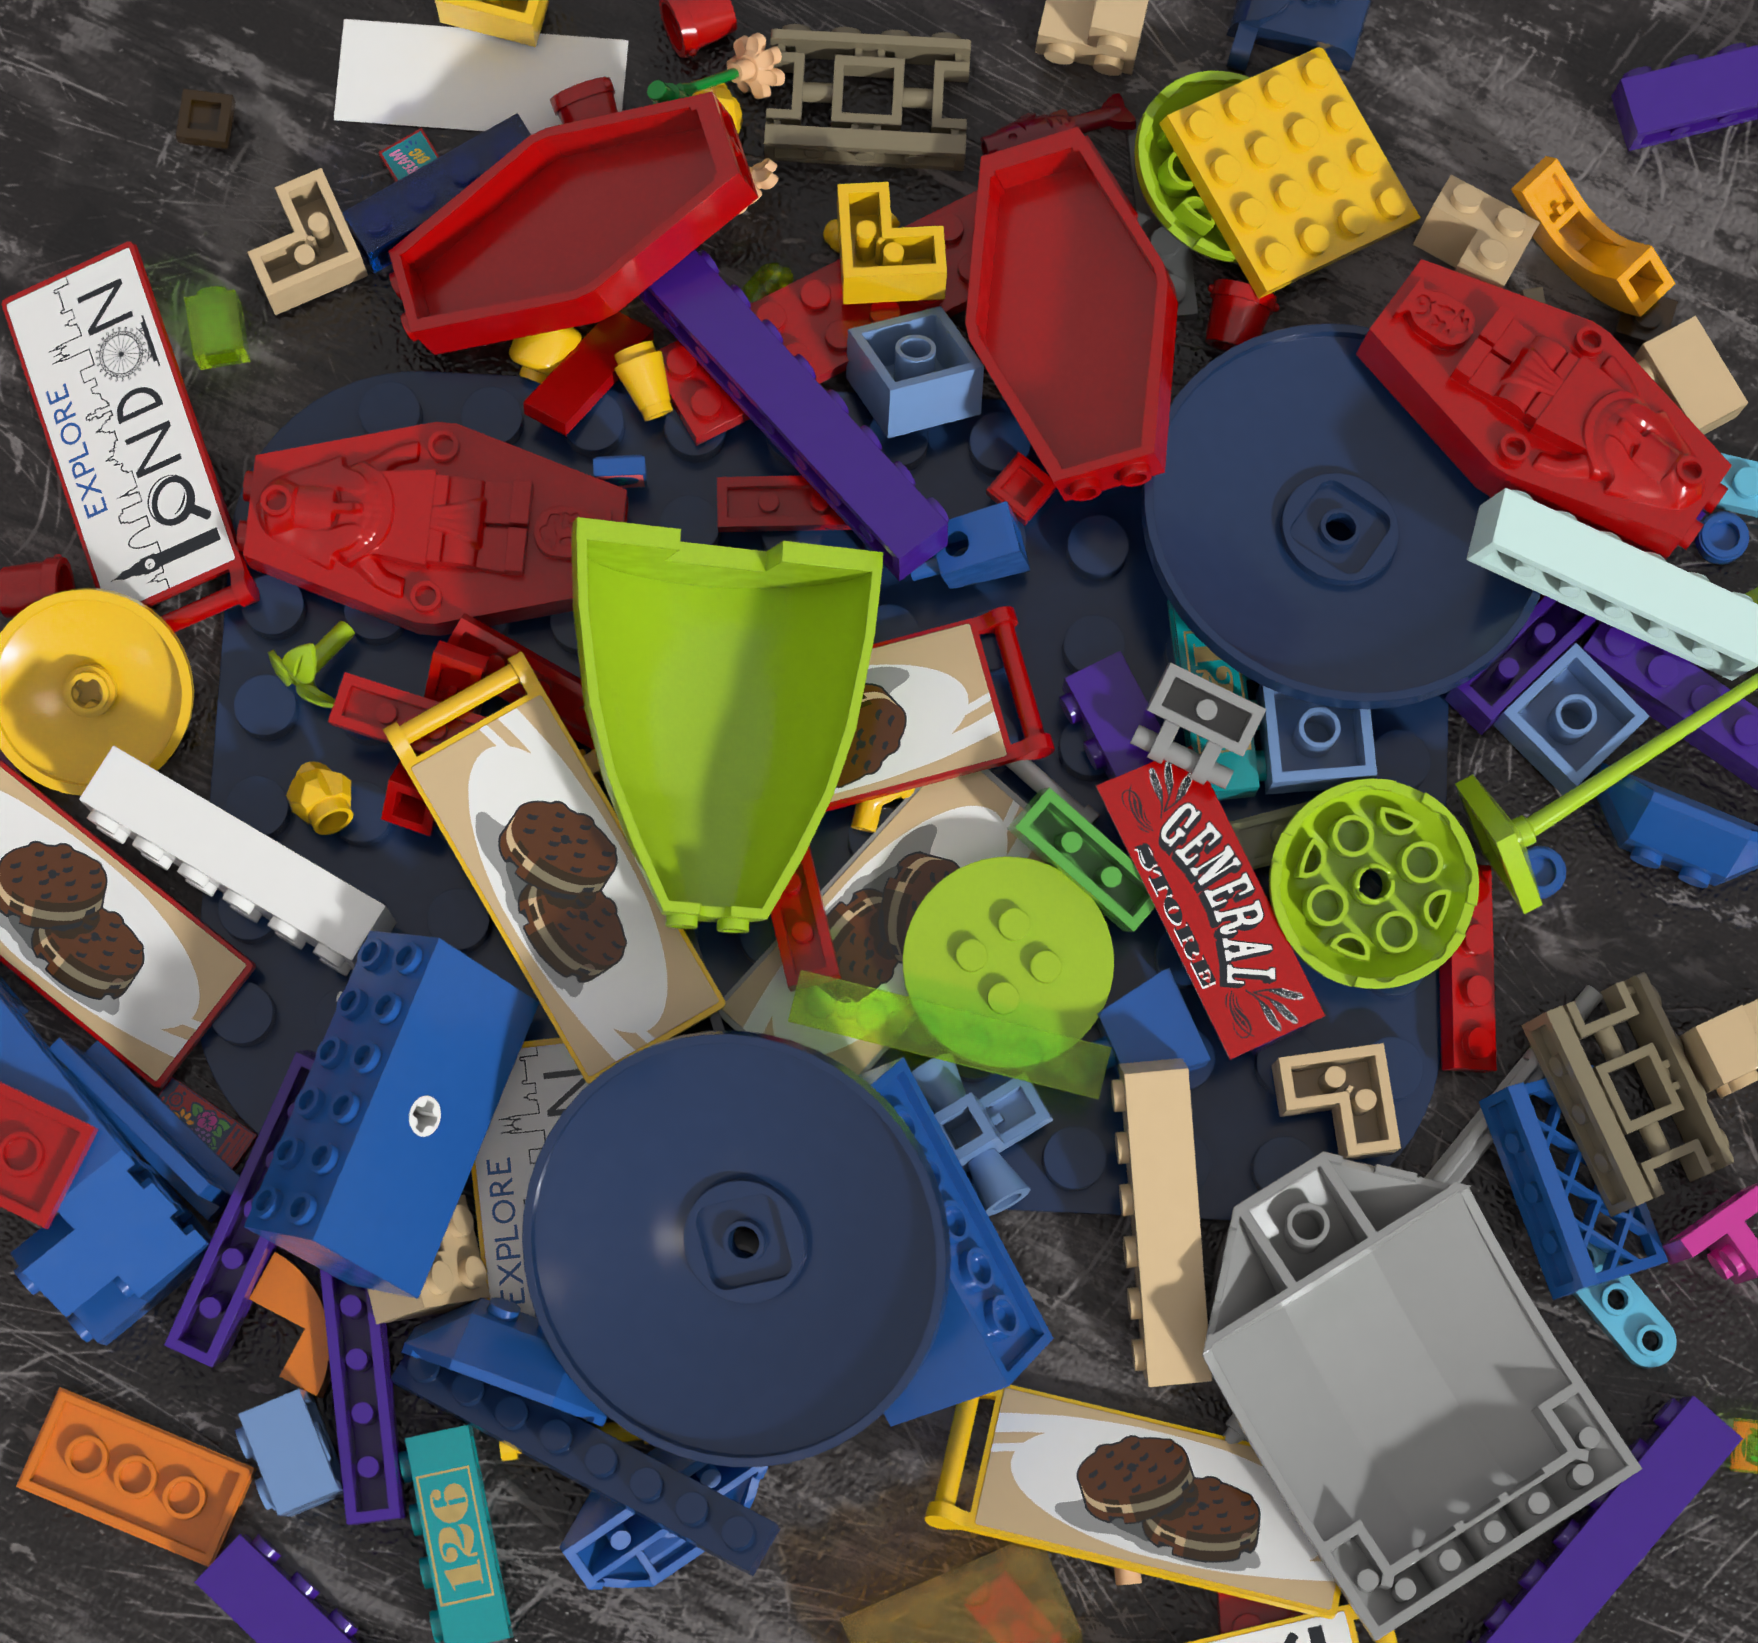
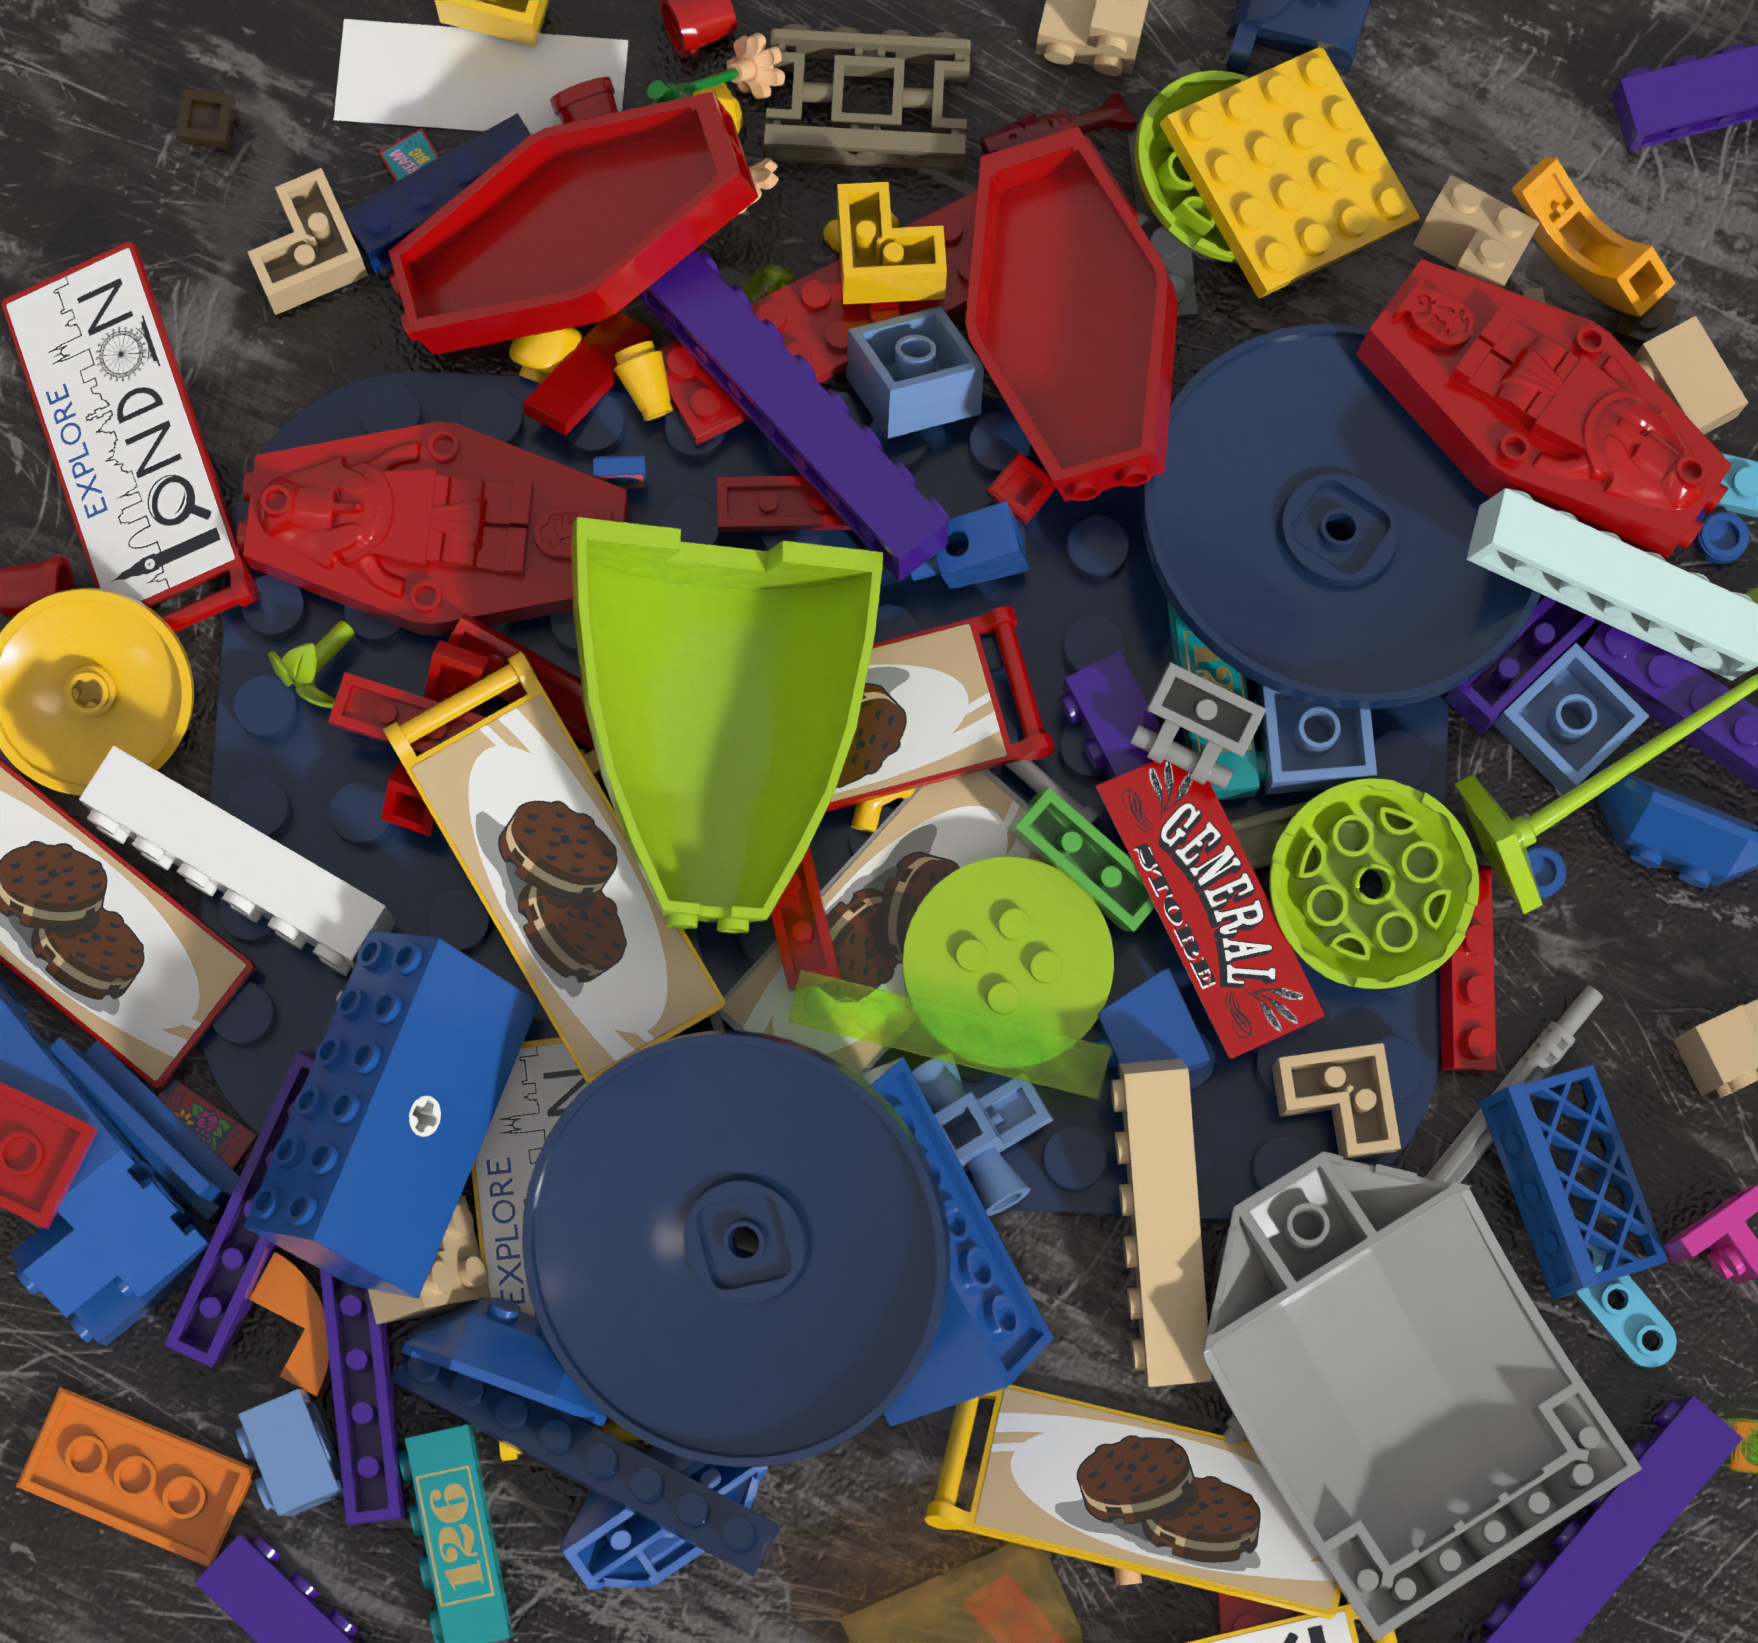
(217, 328): clear neon green brick -> none
(321, 798): yellow rock -> none
(1236, 313): red piece -> none
(1596, 1110): dark tan fence -> none

